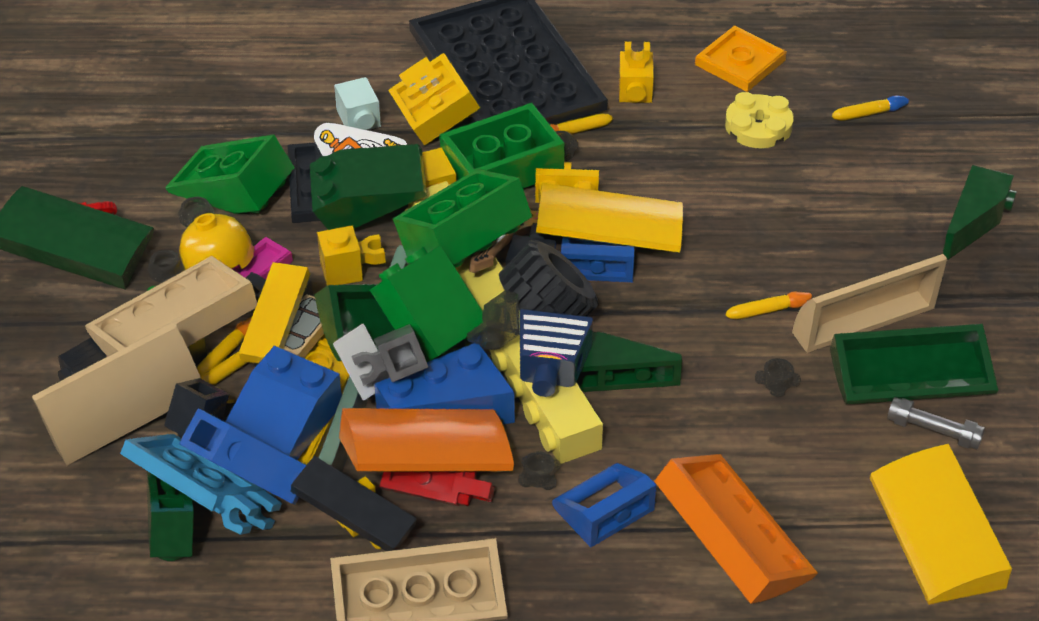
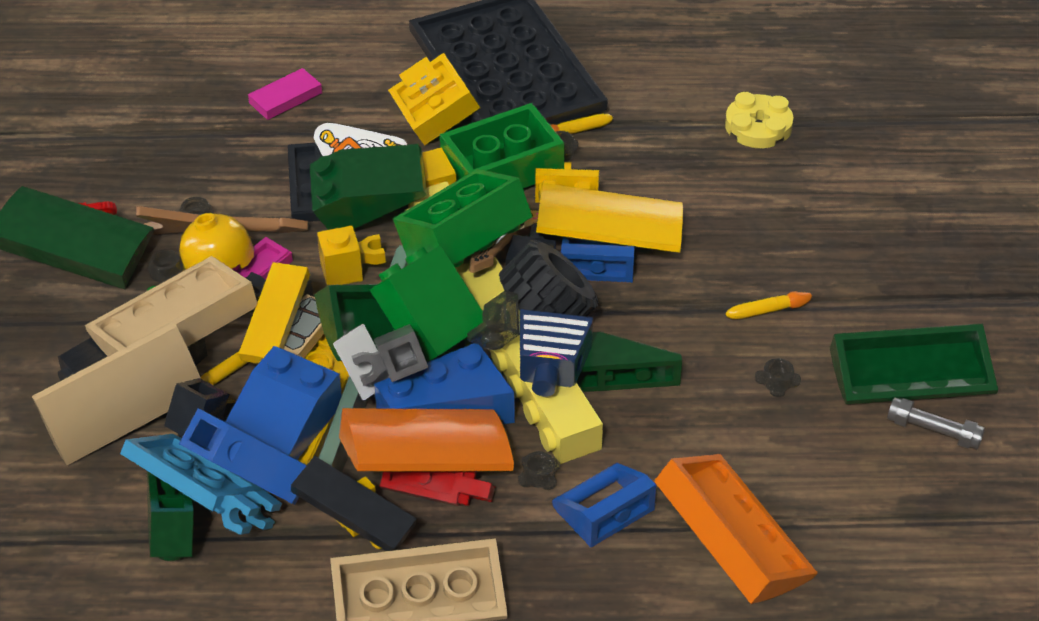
(174, 222): none -> medium nougat piece
(221, 351): yellow piece -> none
(234, 174): green slope -> none
(285, 93): none -> dark pink tile
(357, 104): light aqua brick -> none
(636, 75): yellow brick -> none
(740, 58): light orange tile -> none
(870, 108): yellow piece -> none
(870, 303): tan slope -> none
(941, 526): yellow slope -> none
(979, 208): dark green slope -> none

